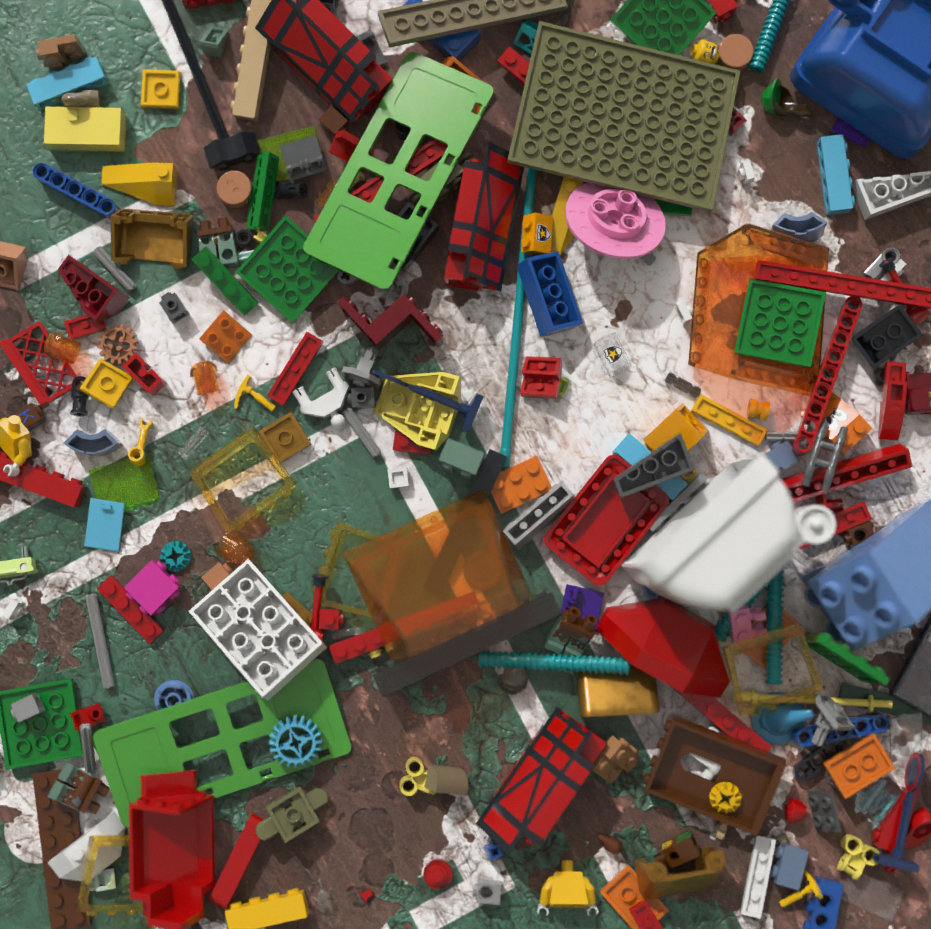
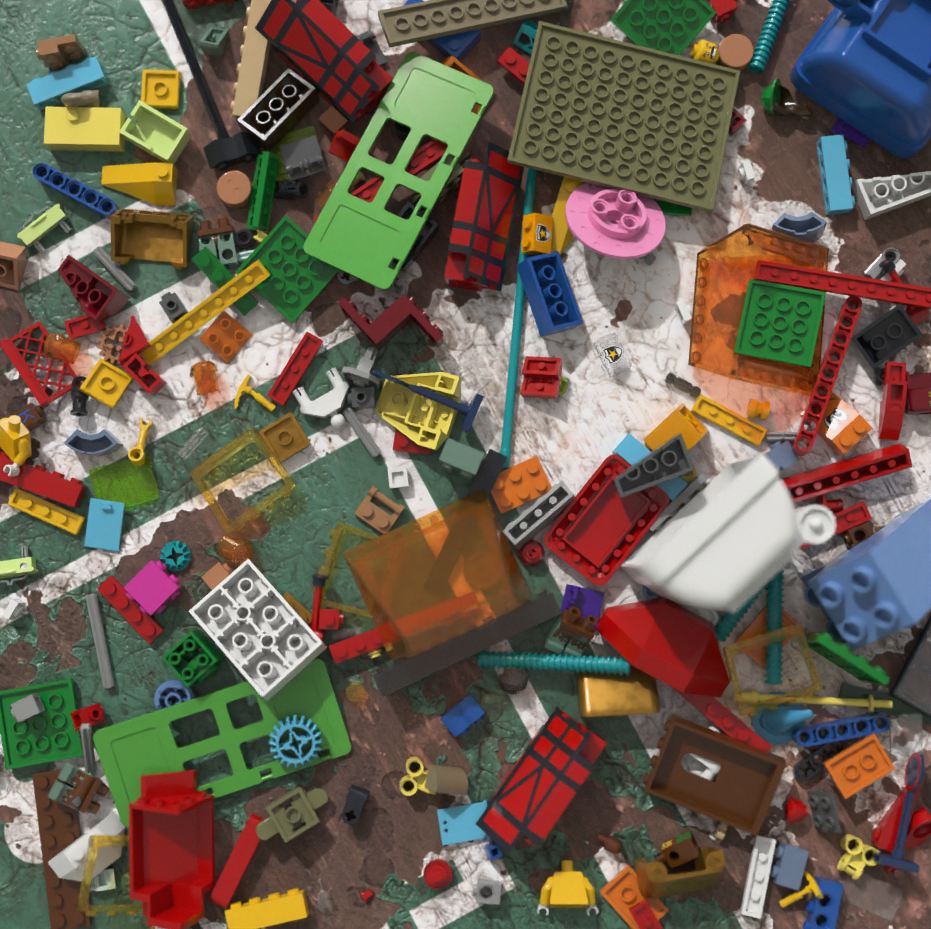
(43, 225): none -> yellowish green piece
(46, 511): none -> yellow tile
(134, 341): none -> red tile
(155, 133): none -> yellowish green piece
(194, 658): none -> green brick
(205, 311): none -> yellow plate
(279, 109): none -> dark brown slope
(355, 691): none -> clear yellow plate
(355, 801): none -> black piece
(374, 515): none -> medium nougat plate
(460, 823): none -> medium azure container
(463, 715): none -> blue brick
(537, 556): none -> red cone
(614, 758): medium nougat plate -> none
(727, 789): yellow gear -> none
(741, 623): bright pink plate -> none
(830, 466): dark grey piece -> none
(830, 718): light grey piece -> none
(879, 801): clear light blue plate -> none

